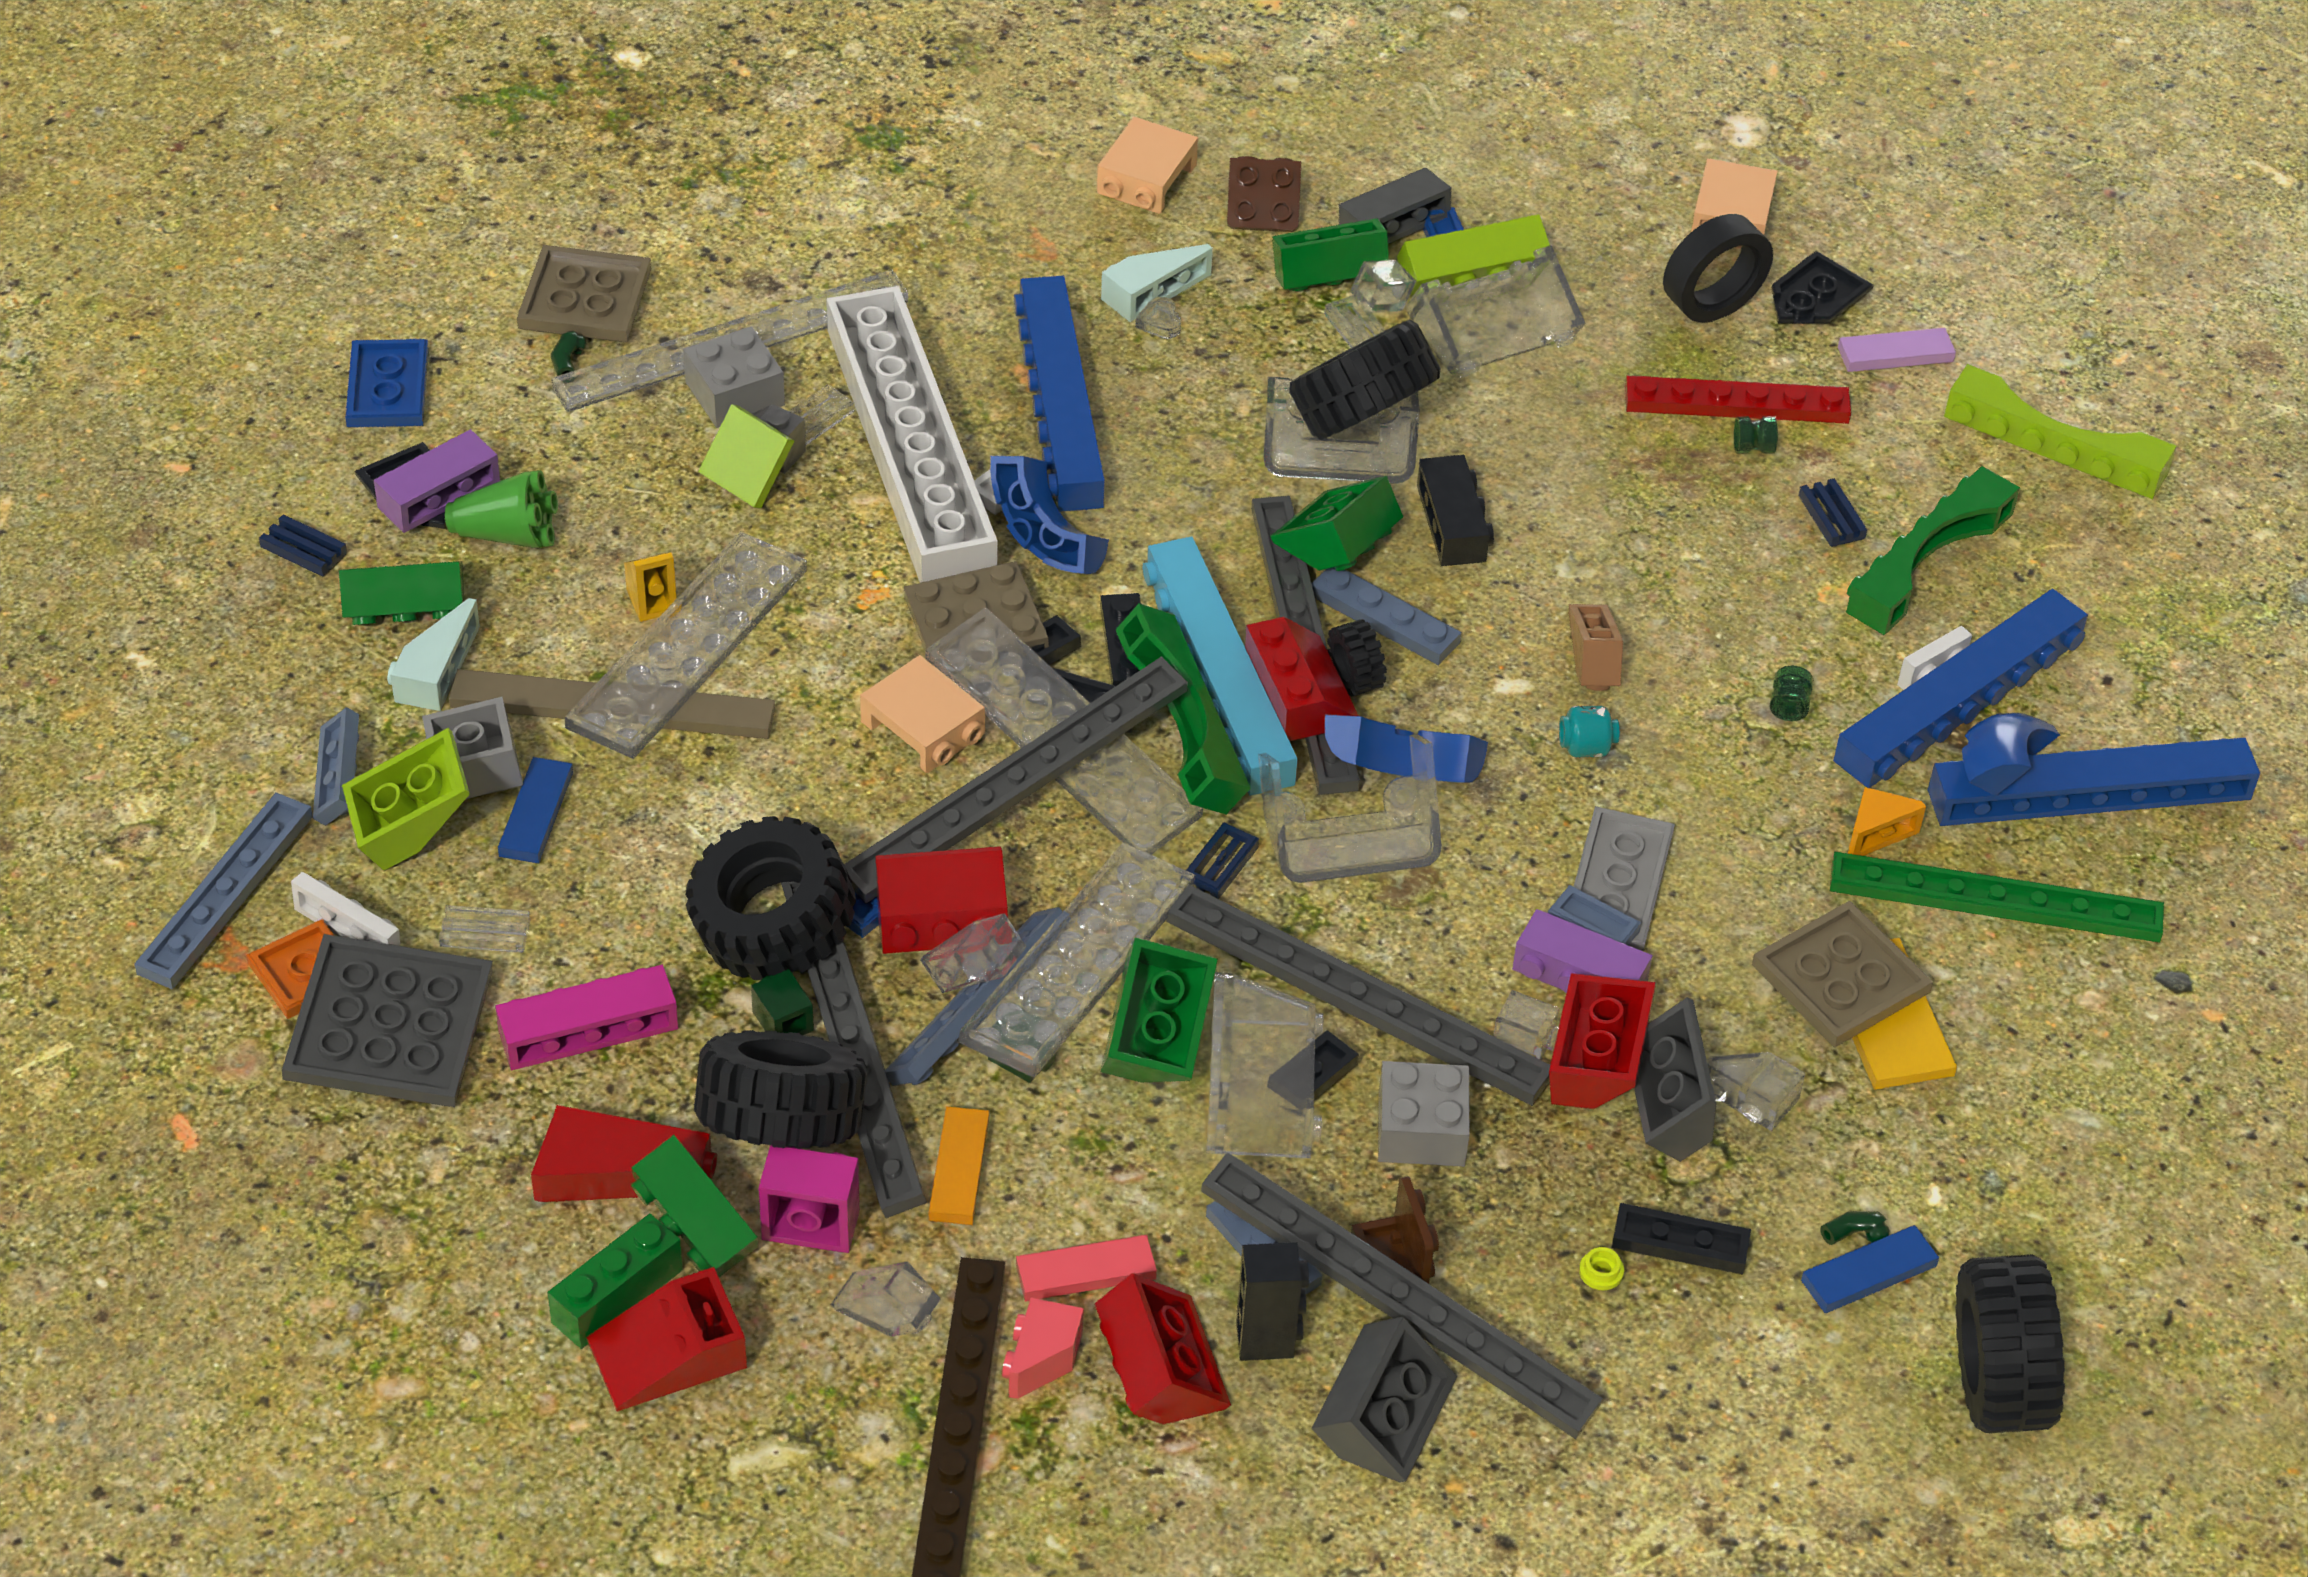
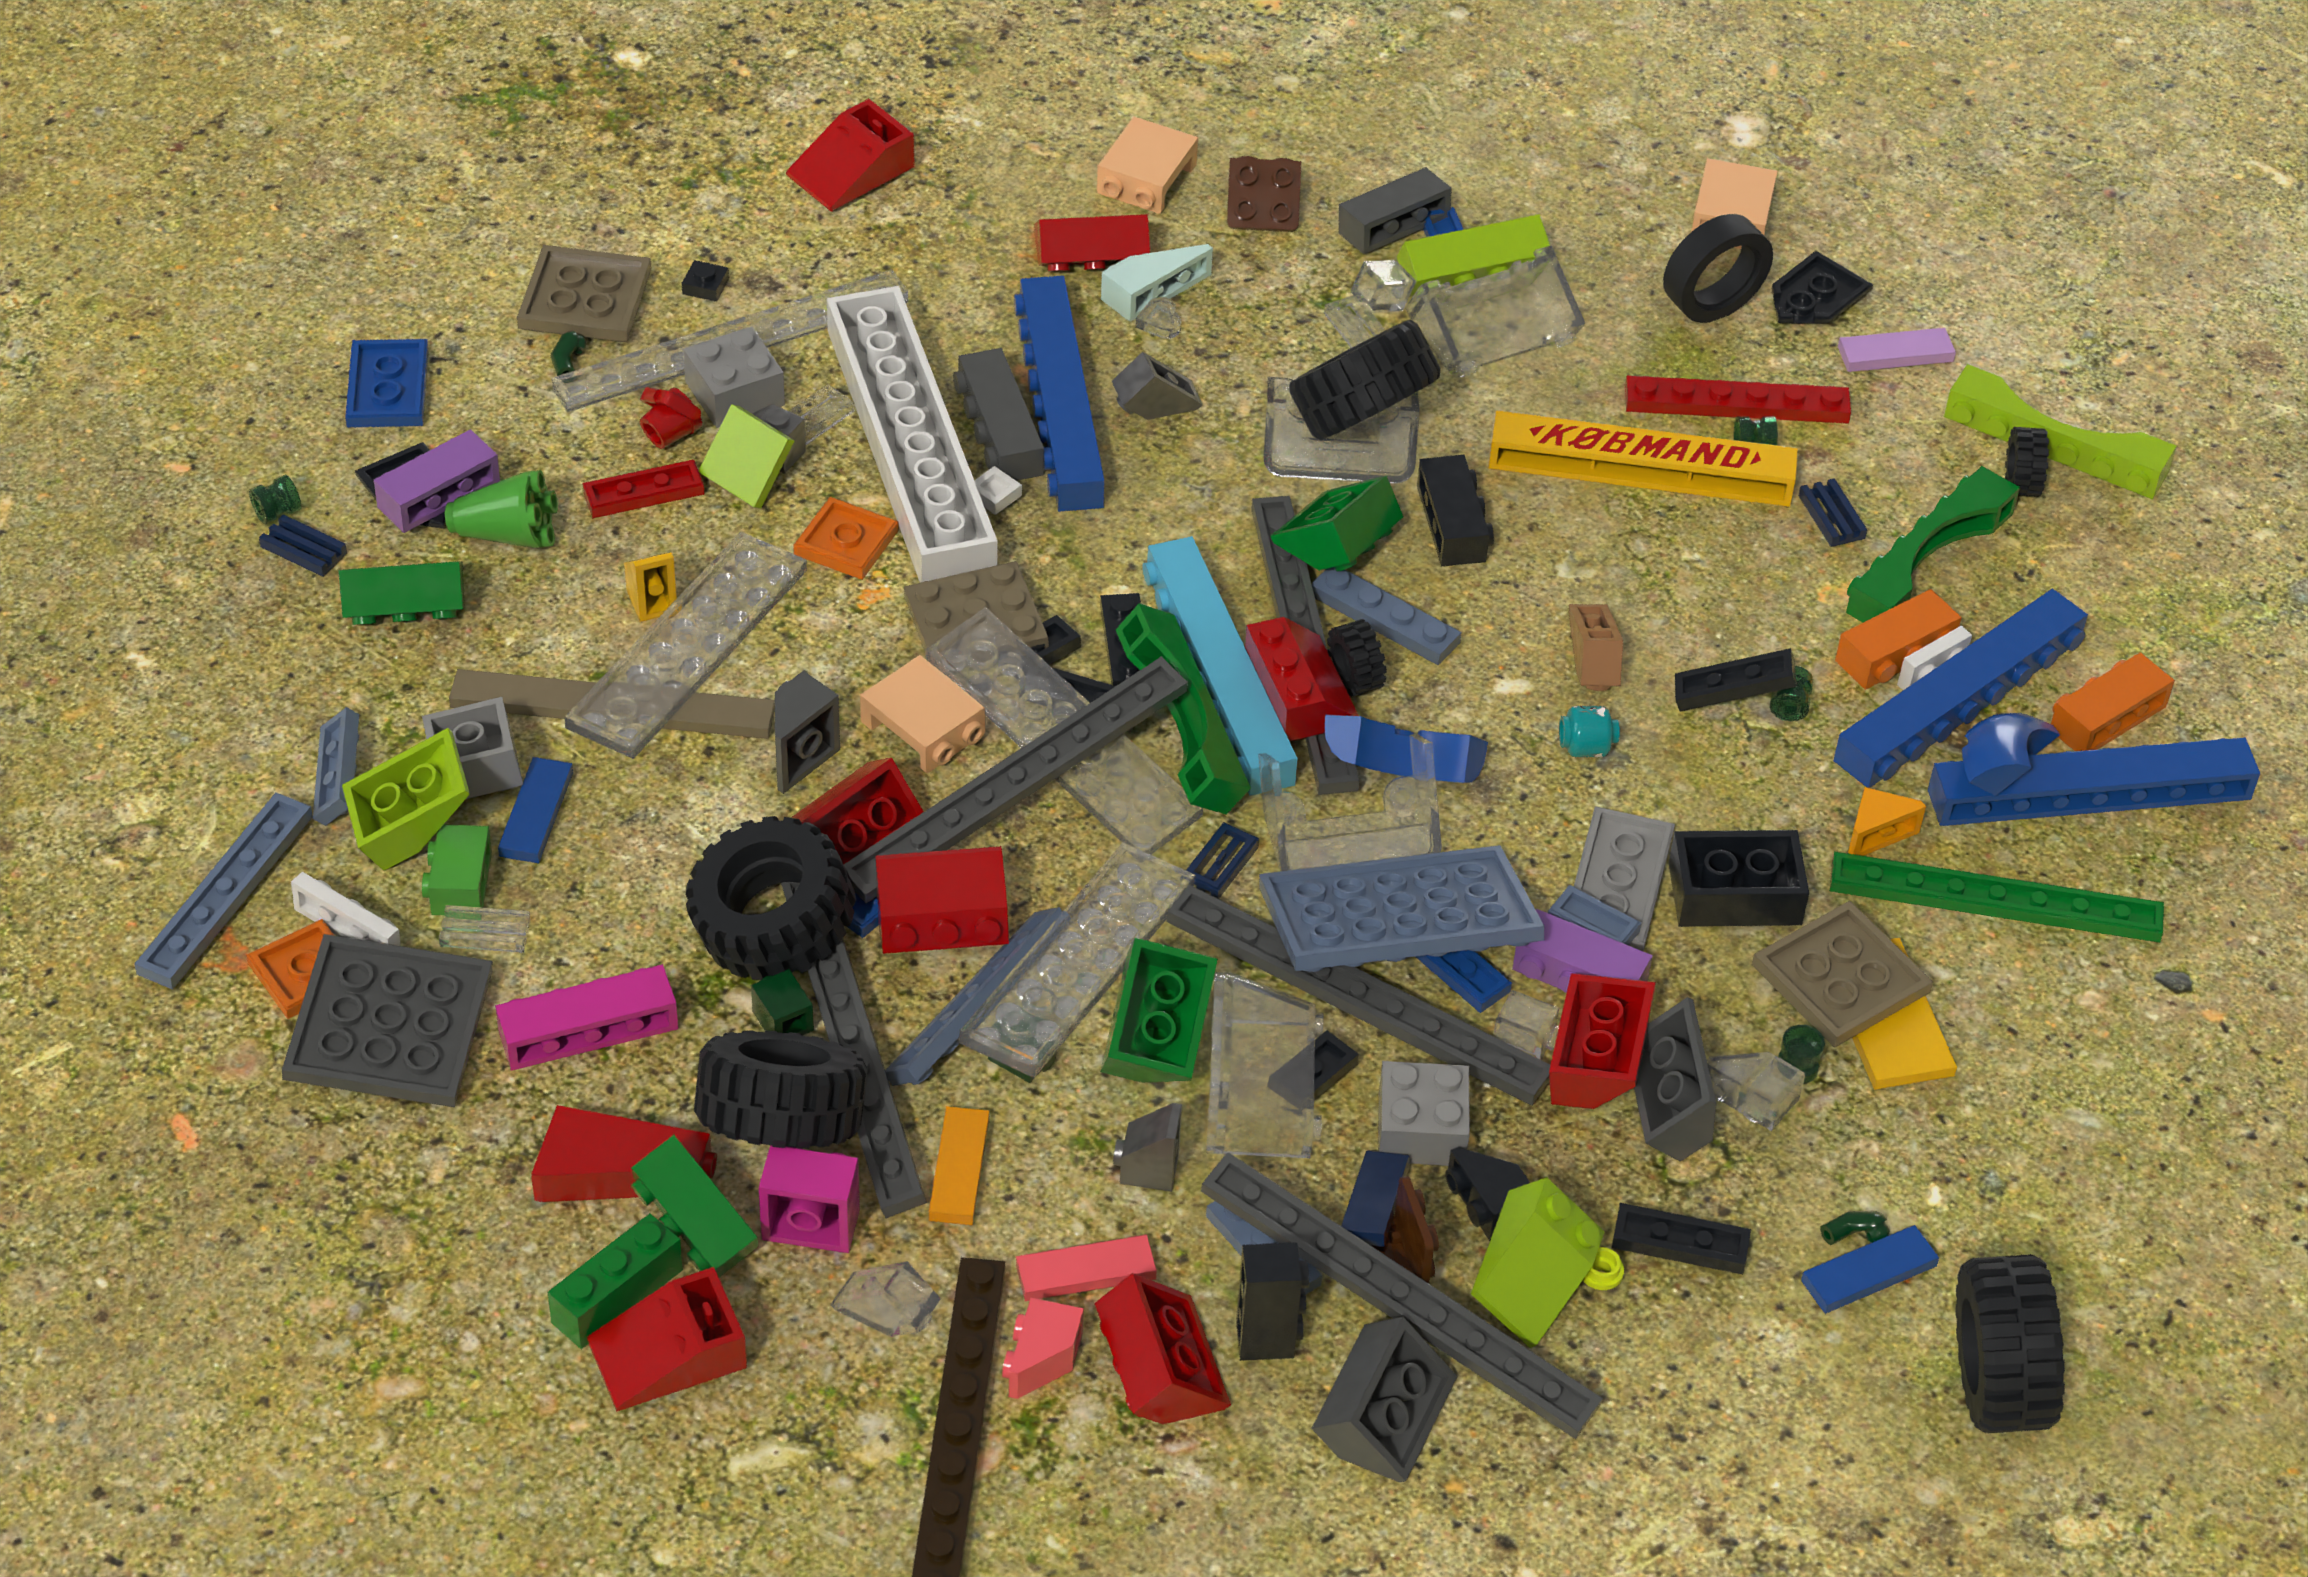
(275, 499): none -> clear green wheel
(430, 661): light aqua slope -> none
(458, 867): none -> bright green brick
(643, 488): none -> red tile
(670, 417): none -> red piece
(705, 280): none -> black plate
(804, 728): none -> dark grey slope
(846, 538): none -> orange tile
(854, 156): none -> red slope
(863, 808): none -> red slope
(975, 954): clear slope -> none
(999, 414): none -> dark grey brick
(1034, 519): blue brick -> none
(1090, 240): none -> red slope
(1150, 1149): none -> flat silver slope
(1154, 389): none -> flat silver slope
(1327, 253): green brick -> none
(1375, 1196): none -> dark blue tile
(1400, 908): none -> sand blue plate
(1469, 977): none -> blue tile
(1482, 1185): none -> black slope
(1536, 1259): none -> lime slope
(1643, 458): none -> yellow brick
(1735, 680): none -> black plate
(1738, 878): none -> black brick
(1803, 1049): none -> clear green wheel
(1878, 646): none -> orange brick
(2027, 460): none -> black tyre
(2111, 703): none -> orange brick

